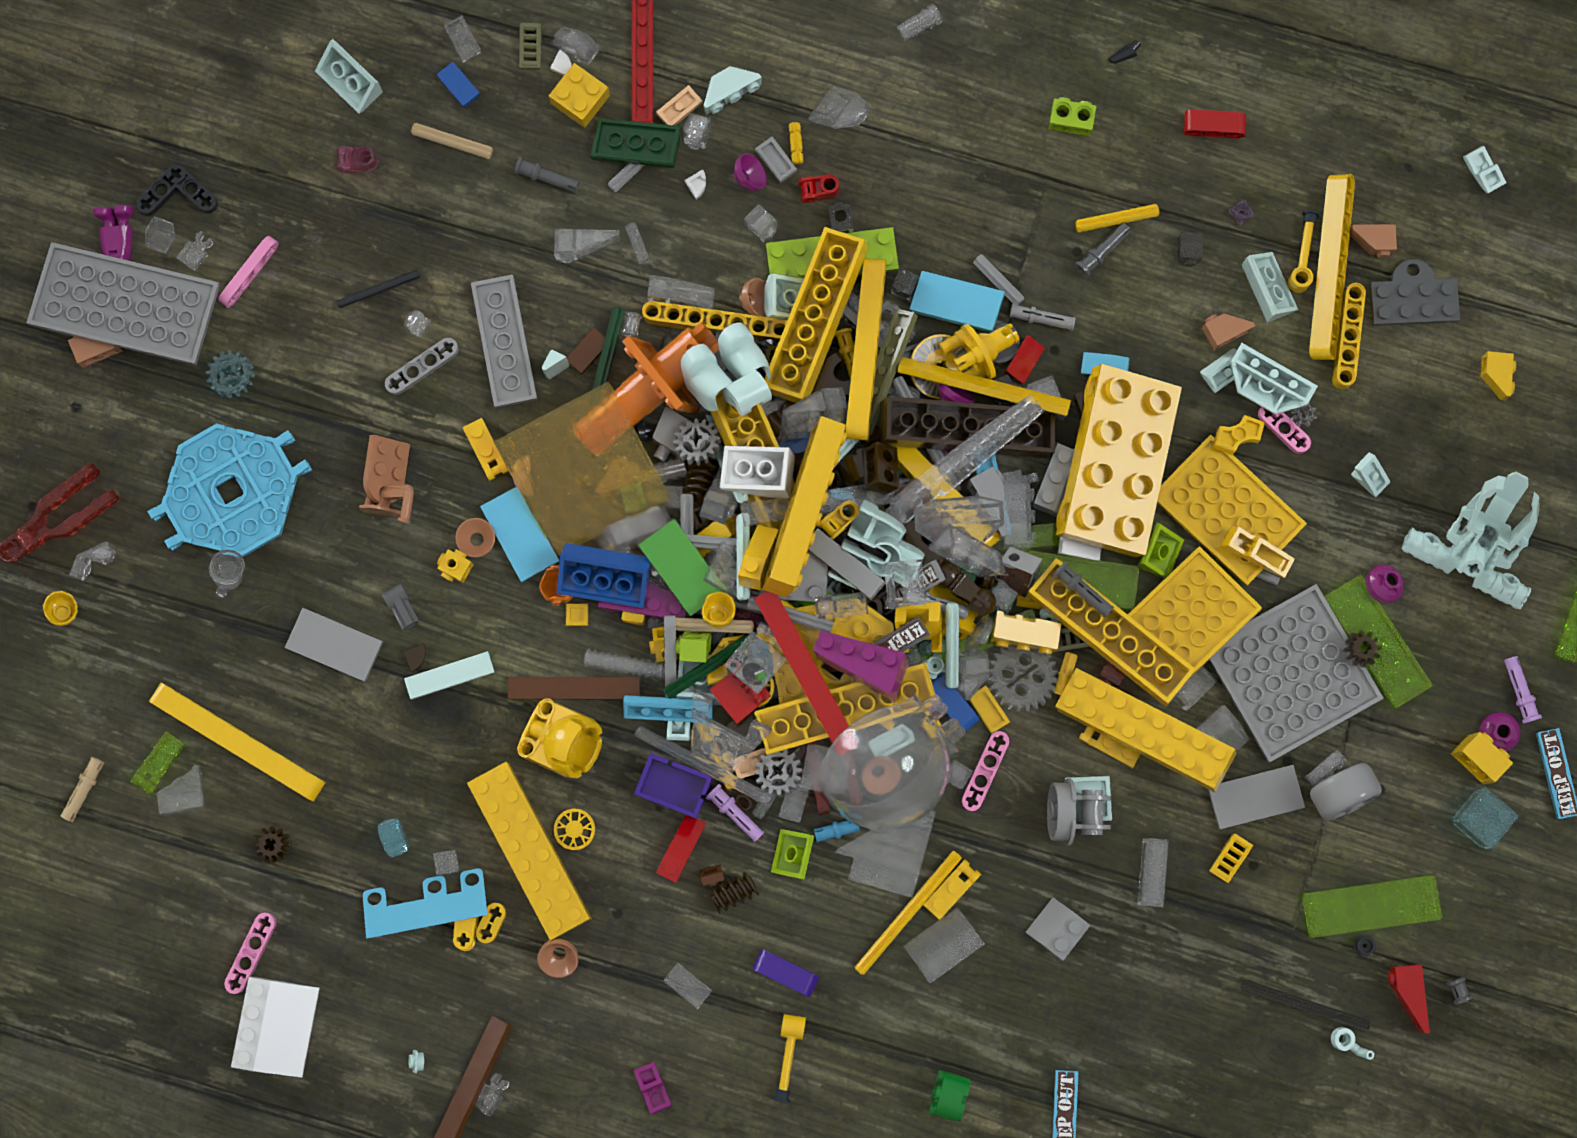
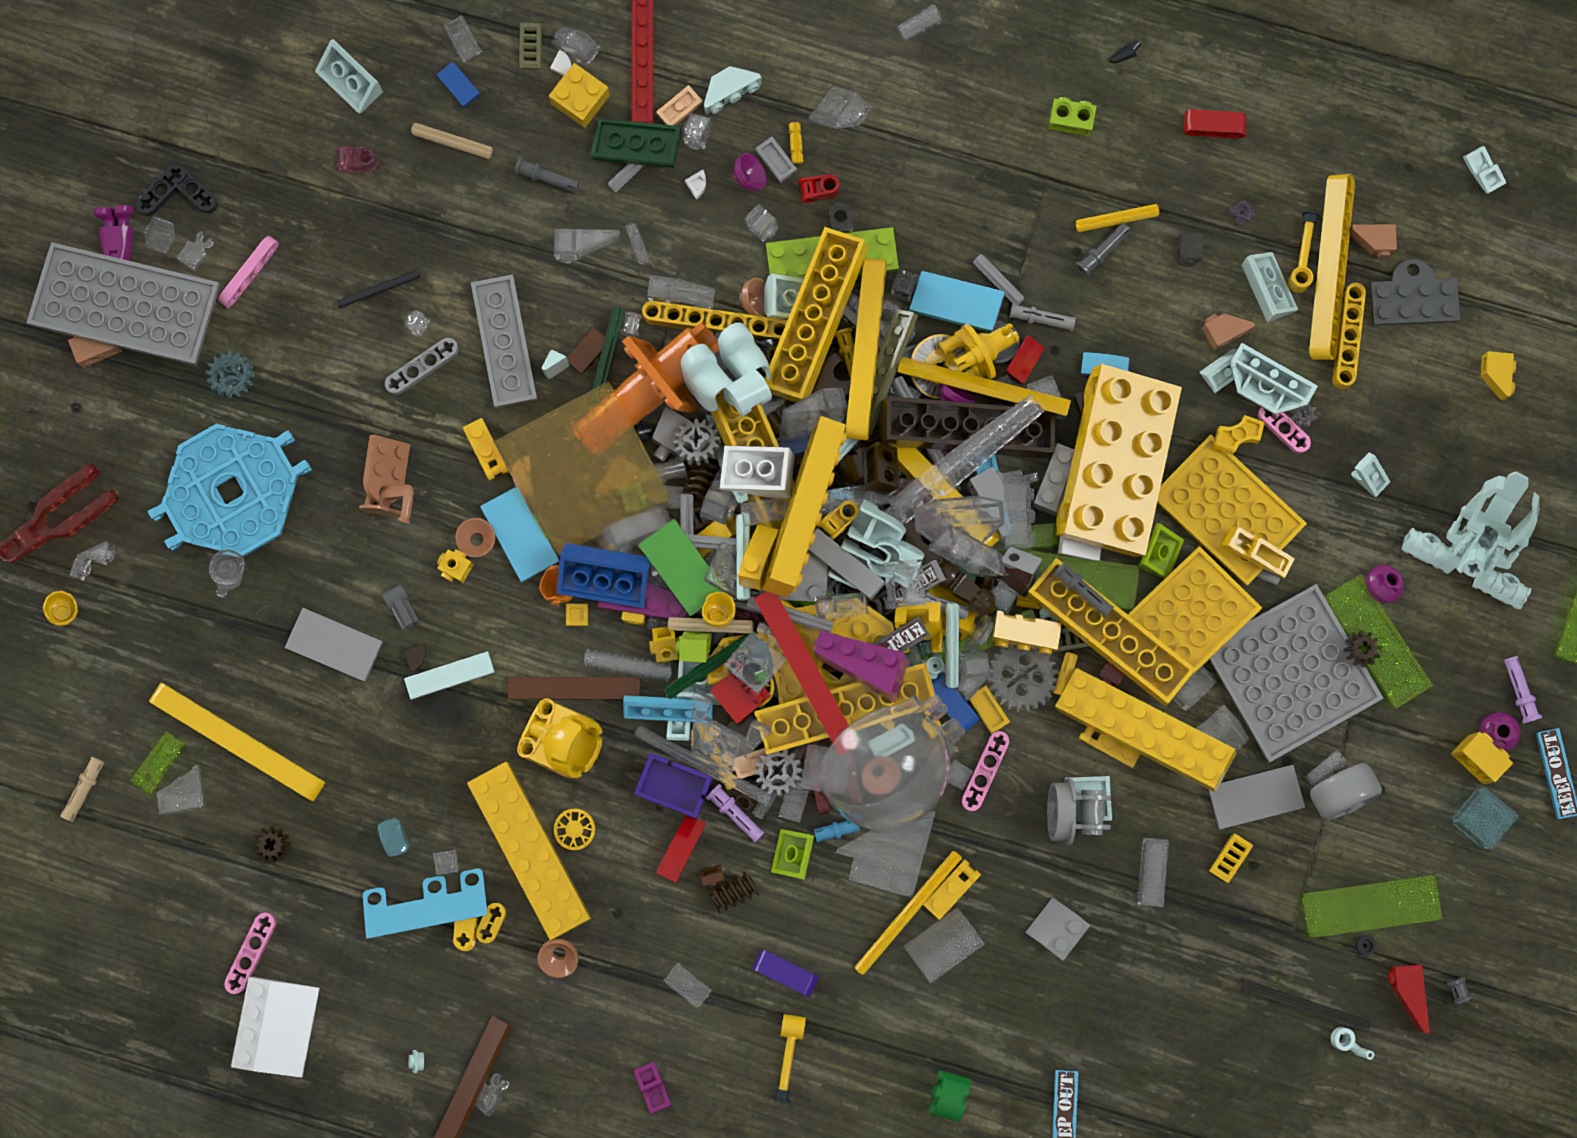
(670, 649): light grey beam -> none

